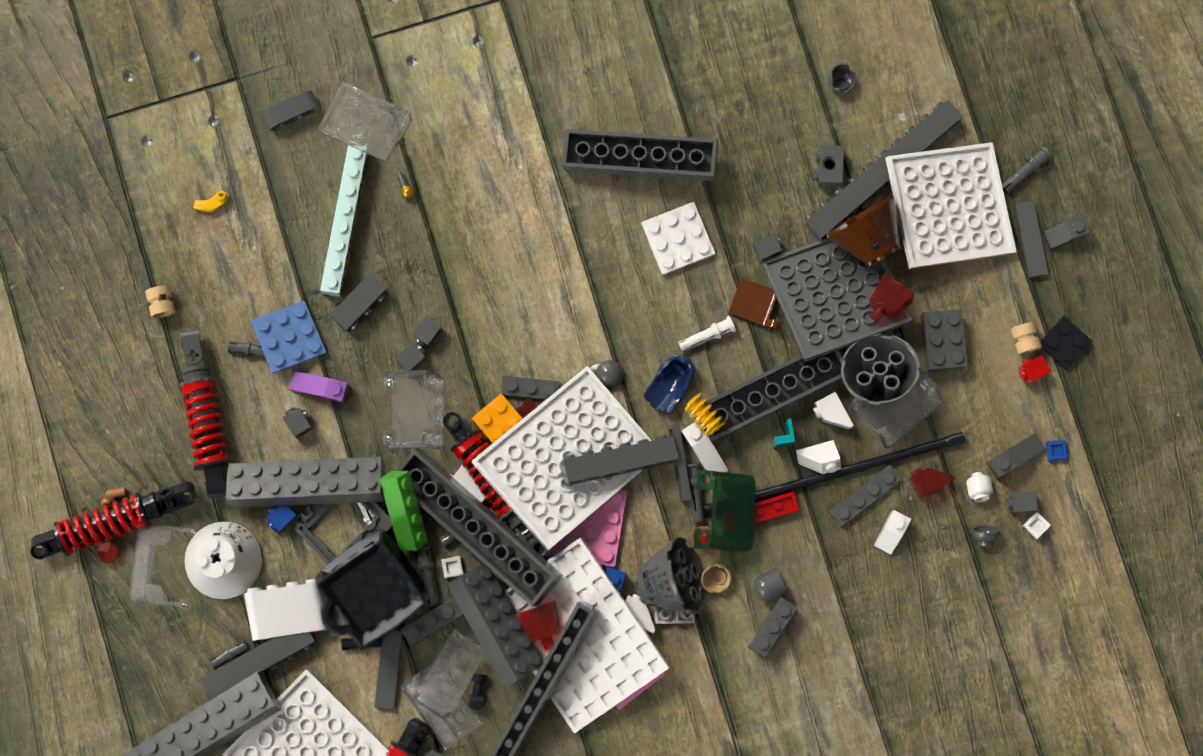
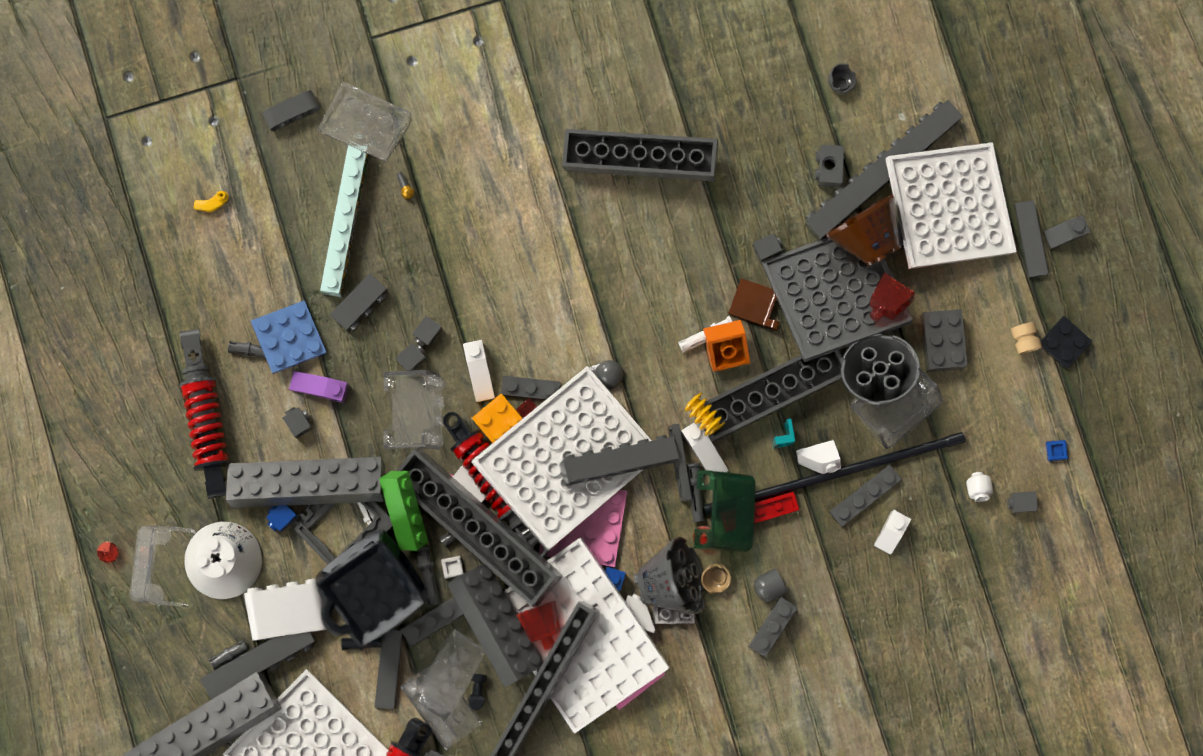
(111, 495): medium nougat arm -> none
(111, 521): piece -> none
(163, 307): tan wheel -> none
(478, 370): none -> white slope
(670, 383): dark blue hair -> none
(678, 238): white plate -> none
(726, 345): none -> orange brick
(832, 411): white slope -> none
(928, 480): clear red slope -> none
(985, 534): dark grey piece -> none
(1015, 456): dark grey slope -> none
(1033, 164): dark grey pin -> none
(1033, 369): red brick -> none
(1036, 525): white plate -> none

